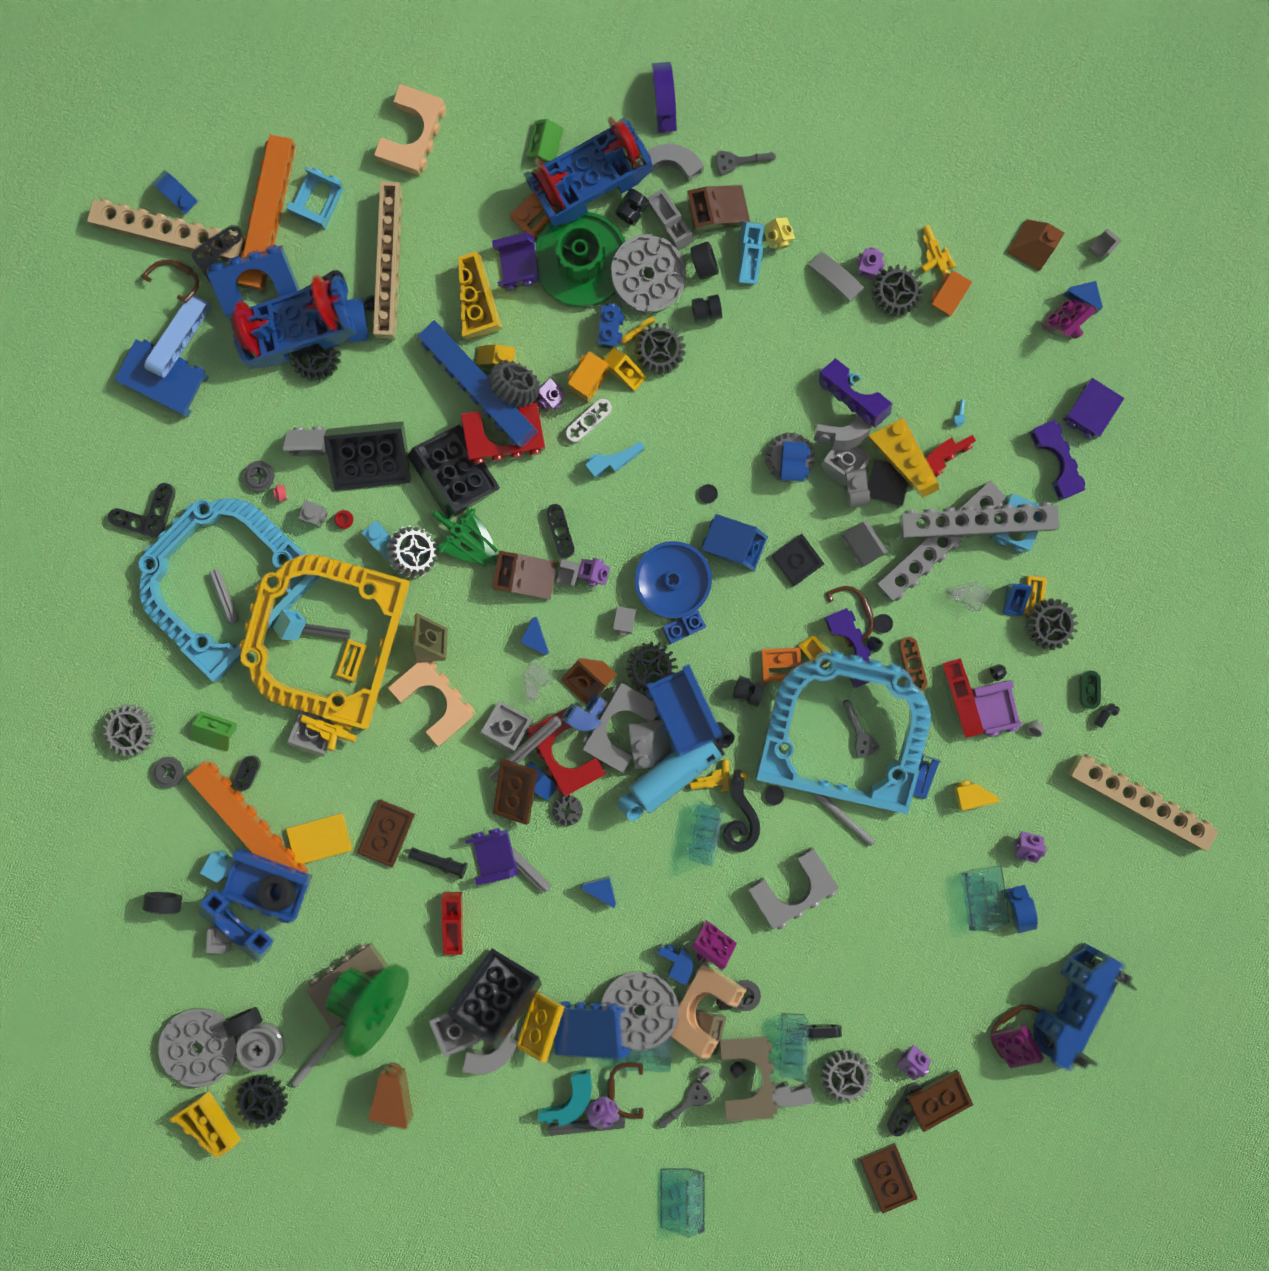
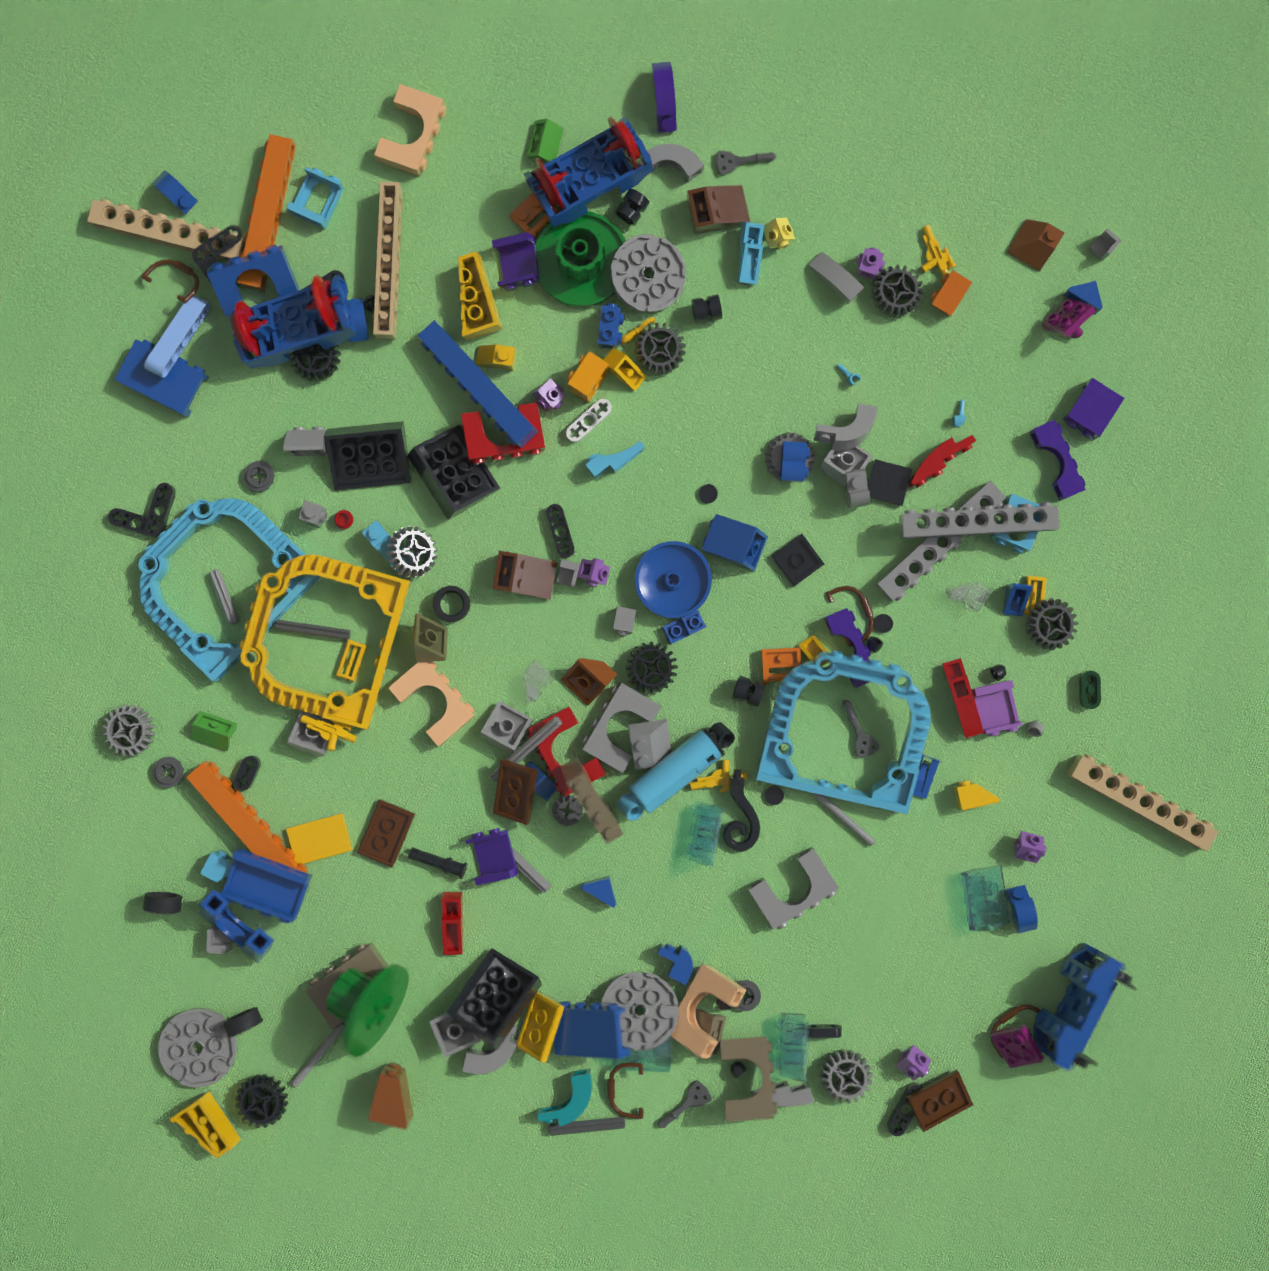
(260, 1046): light grey wheel -> none
(265, 889): black tyre -> none
(279, 493): coral plate -> none
(289, 624): medium azure panel -> none
(437, 600): none -> black tyre
(483, 551): green bar -> none
(514, 383): dark grey gear -> none
(534, 637): blue slope -> none
(584, 719): blue brick -> none
(586, 794): none -> dark tan arch
(602, 1112): medium lavender brick -> none
(670, 219): light grey slope -> none
(682, 1201): clear light blue slope -> none
(684, 711): blue panel -> none
(701, 1071): light grey hinge -> none
(704, 260): black tyre -> none
(713, 945): magenta plate -> none
(863, 544): light grey slope -> none
(871, 407): dark purple arch -> none
(888, 1178): reddish brown tile -> none
(903, 452): yellow wedge -> none
(914, 648): dark orange beam -> none
(1105, 714): black arm -> none

